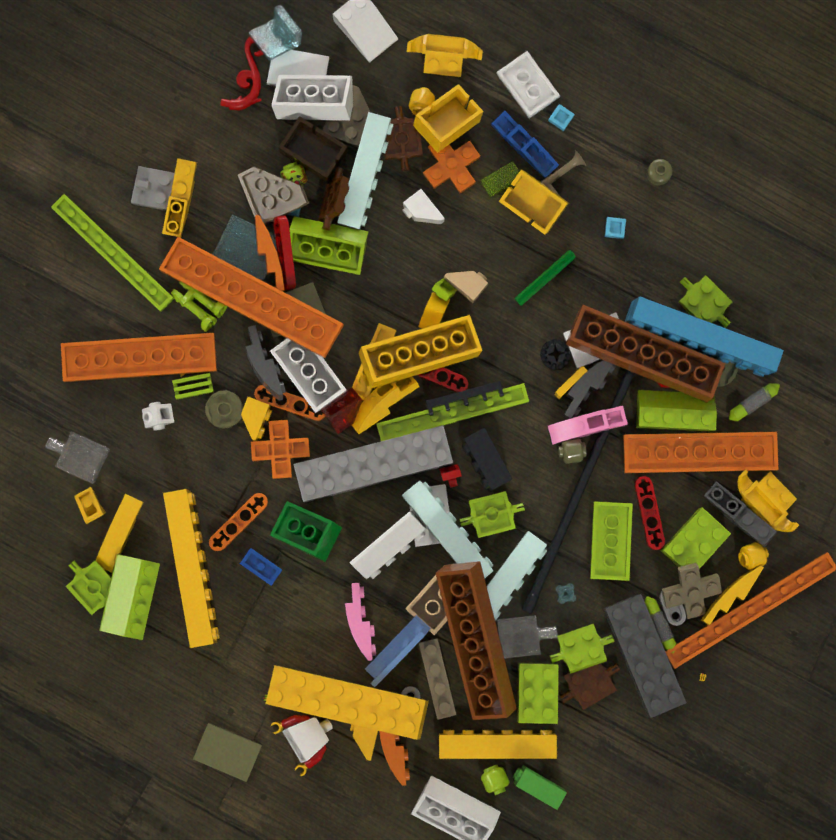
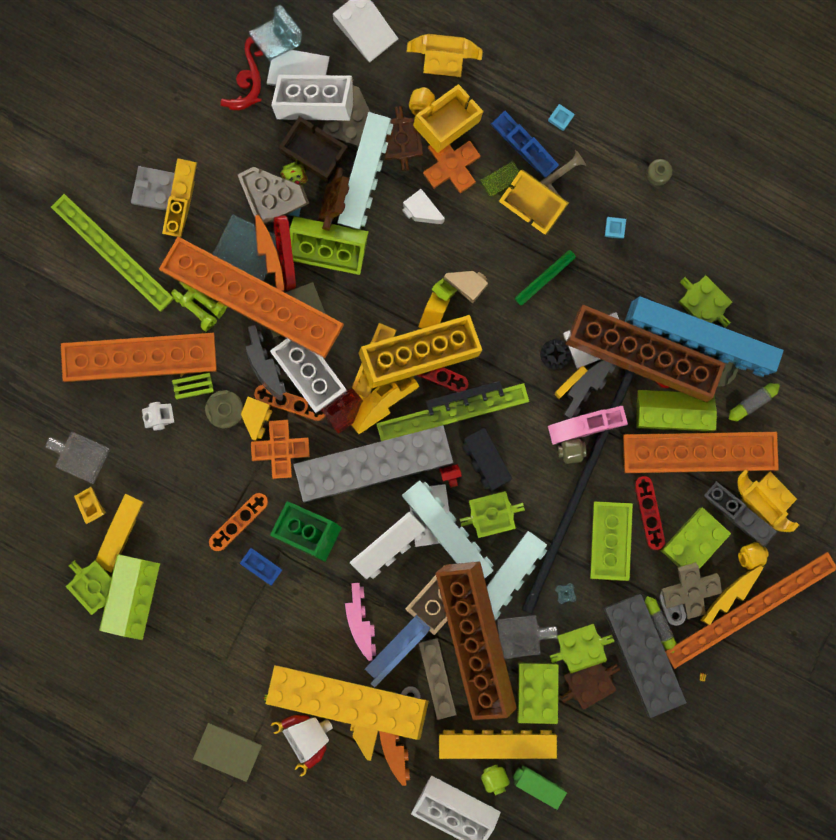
(190, 568): yellow brick -> none
(528, 84): white tile -> none

